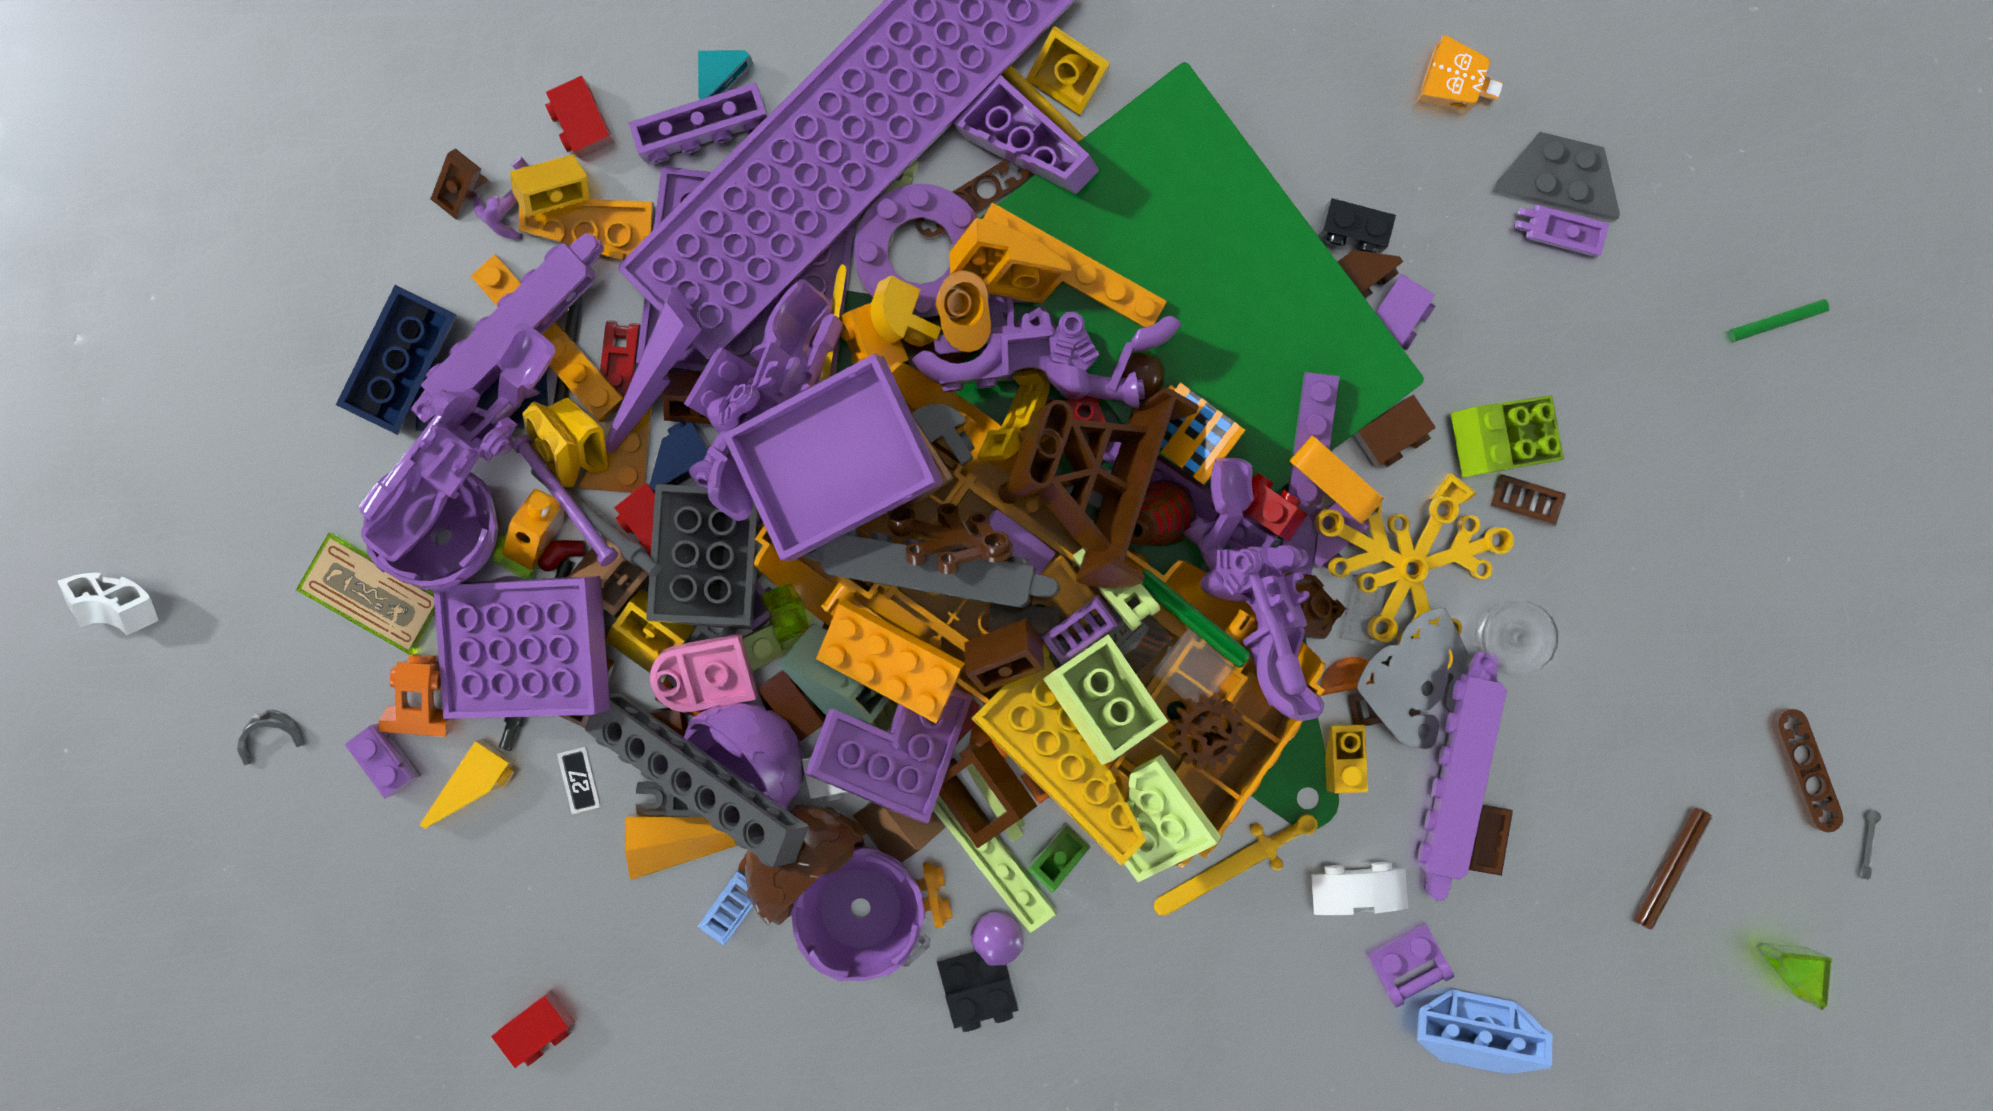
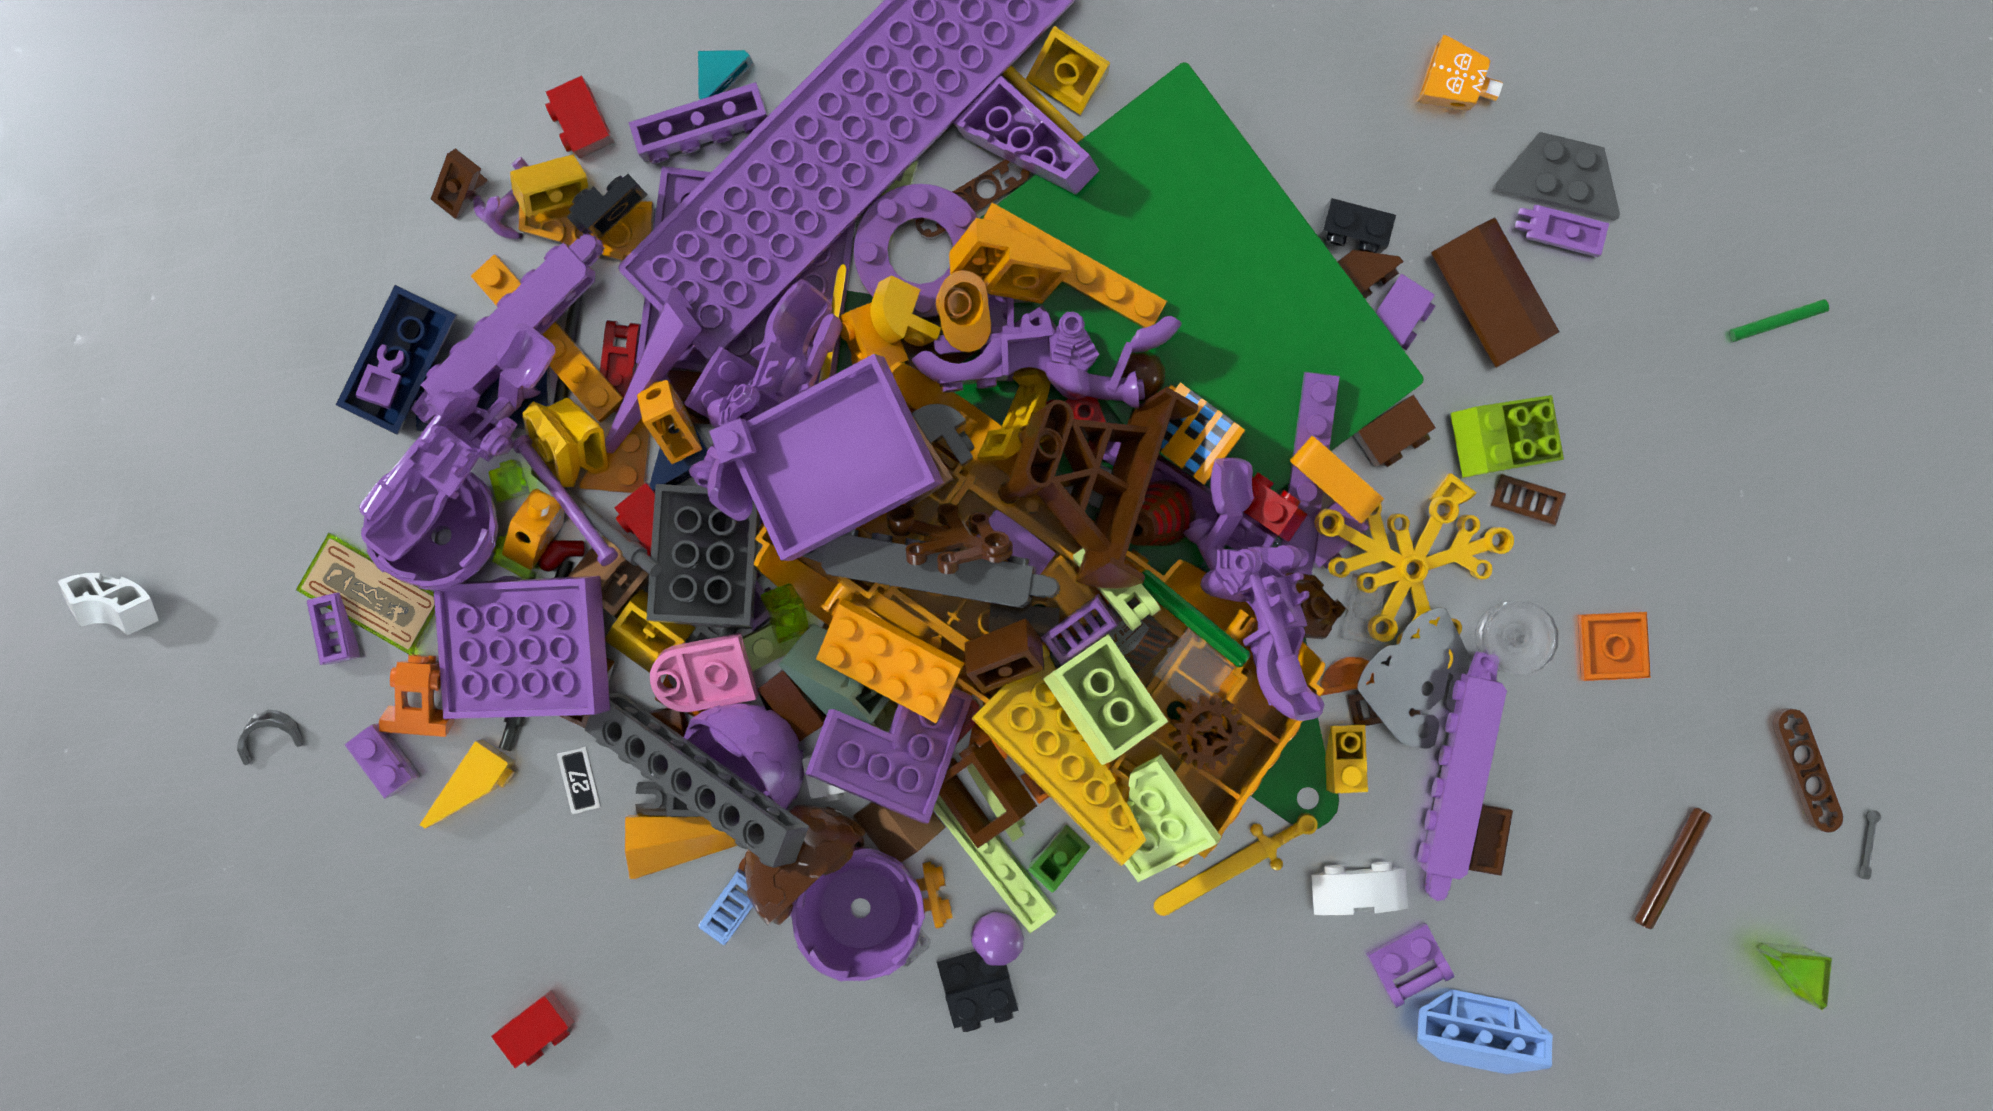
(321, 633): none -> medium lavender slope
(380, 383): none -> medium lavender plate
(508, 480): none -> clear neon green bracket
(600, 213): none -> black plate
(659, 409): none -> light orange torso
(732, 441): none -> medium lavender plate
(1495, 292): none -> reddish brown slope
(1614, 646): none -> orange tile

